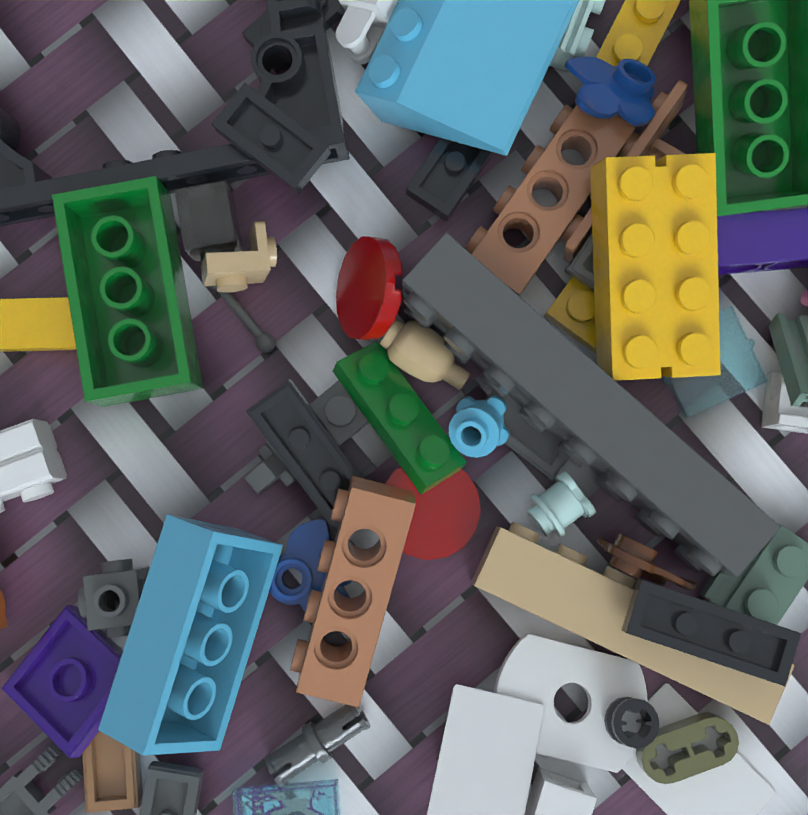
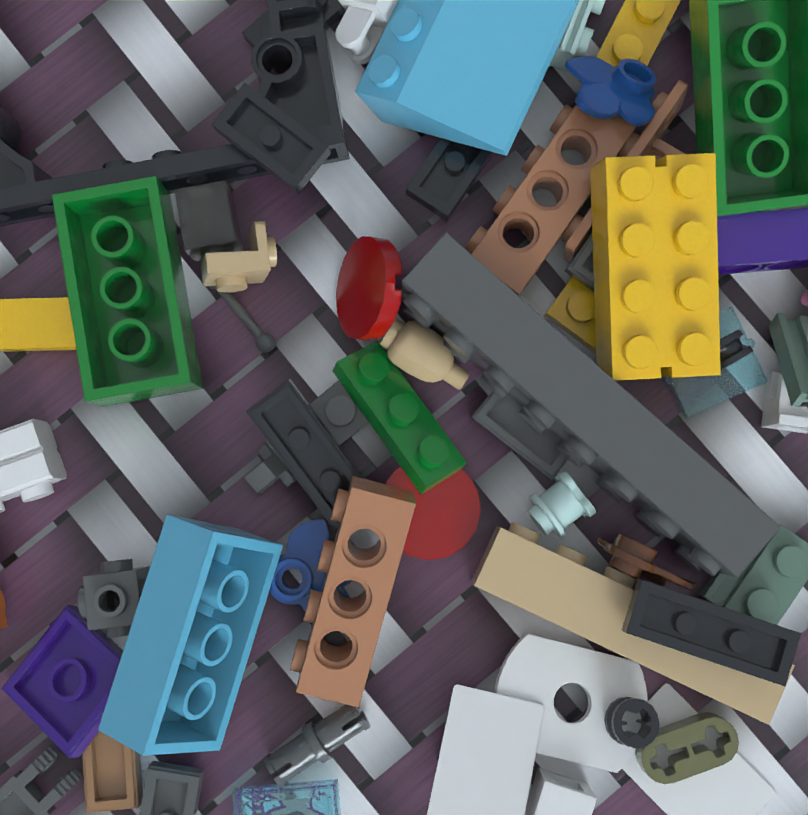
(487, 418): medium azure brick -> none
(732, 349): none -> black bush

